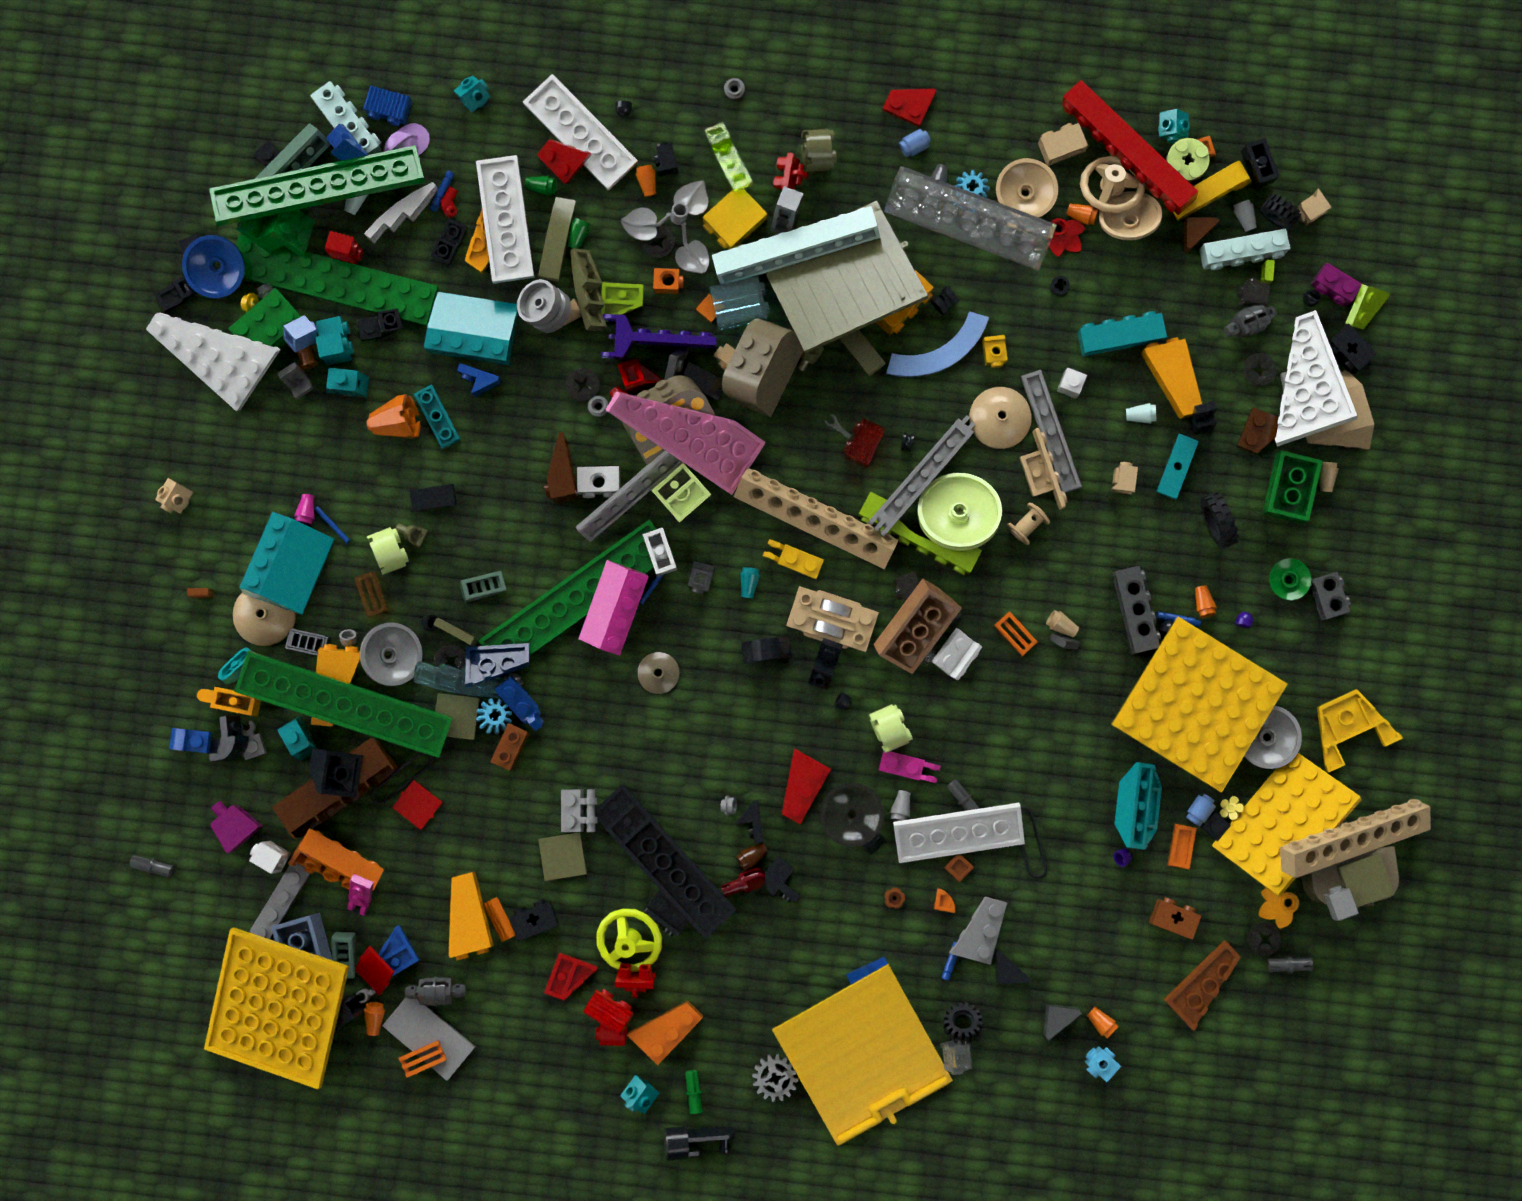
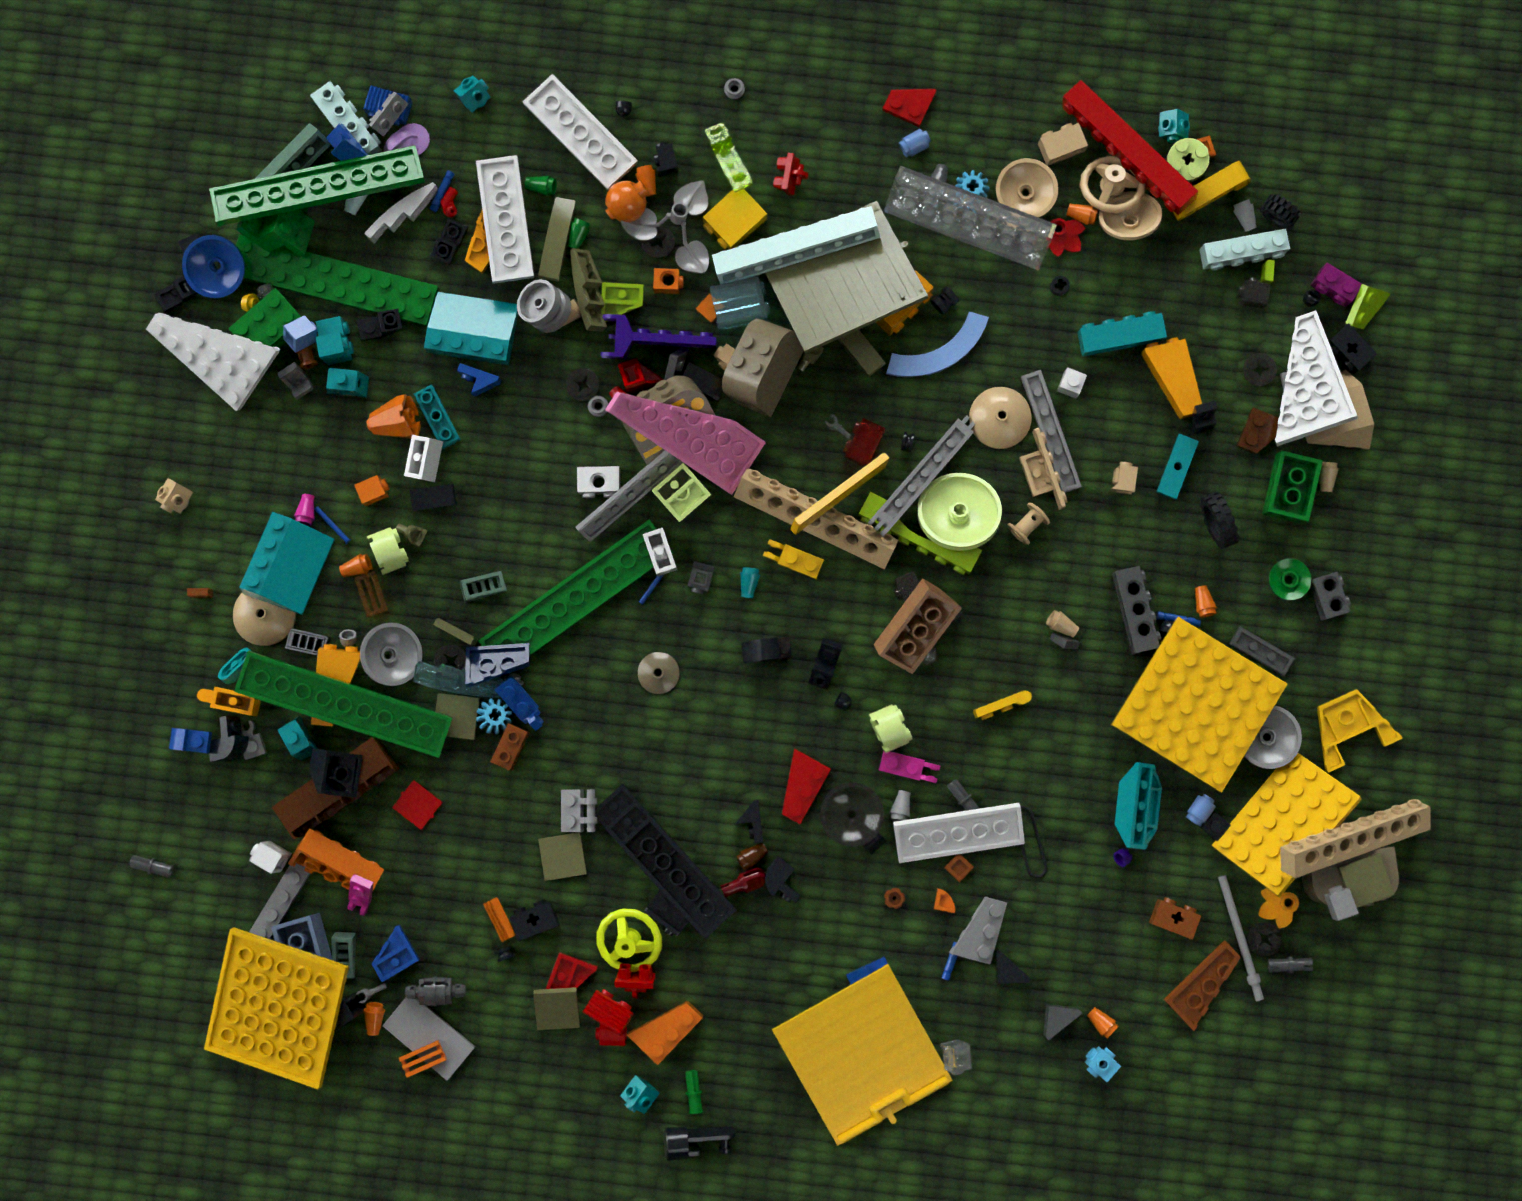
(233, 826): magenta torso -> none
(266, 154): black plate -> none
(343, 248): red brick -> none
(356, 566): none -> orange cone
(372, 490): none -> orange brick
(374, 970): red piece -> none
(392, 109): none -> light grey hinge
(404, 785): black piece -> none
(423, 458): none -> white brick
(428, 621): black hinge -> none
(467, 918): light orange slope -> none
(504, 953): none -> black bush
(556, 1008): none -> olive tile
(561, 476): reddish brown slope -> none
(563, 159): red wing -> none
(613, 607): dark pink slope -> none
(626, 201): none -> orange brick
(729, 805): light grey plate -> none
(765, 1080): light grey gear -> none
(786, 210): dark grey brick -> none
(817, 150): olive brick -> none
(833, 618): tan piece -> none
(839, 493): none -> yellow tile
(956, 654): white bracket -> none
(962, 1034): black tyre -> none
(992, 359): yellow brick -> none
(1003, 704): none -> yellow hinge
(1027, 646): orange tile -> none
(1144, 413): light aqua cone -> none
(1182, 846): orange tile -> none
(1196, 229): reddish brown slope -> none
(1231, 809): light yellow plant -> none
(1244, 620): dark purple hinge -> none
(1250, 321): dark grey piece -> none
(1253, 978): none -> light grey bar
(1259, 163): black brick -> none
(1261, 651): none -> dark grey tile
(1313, 207): tan window -> none

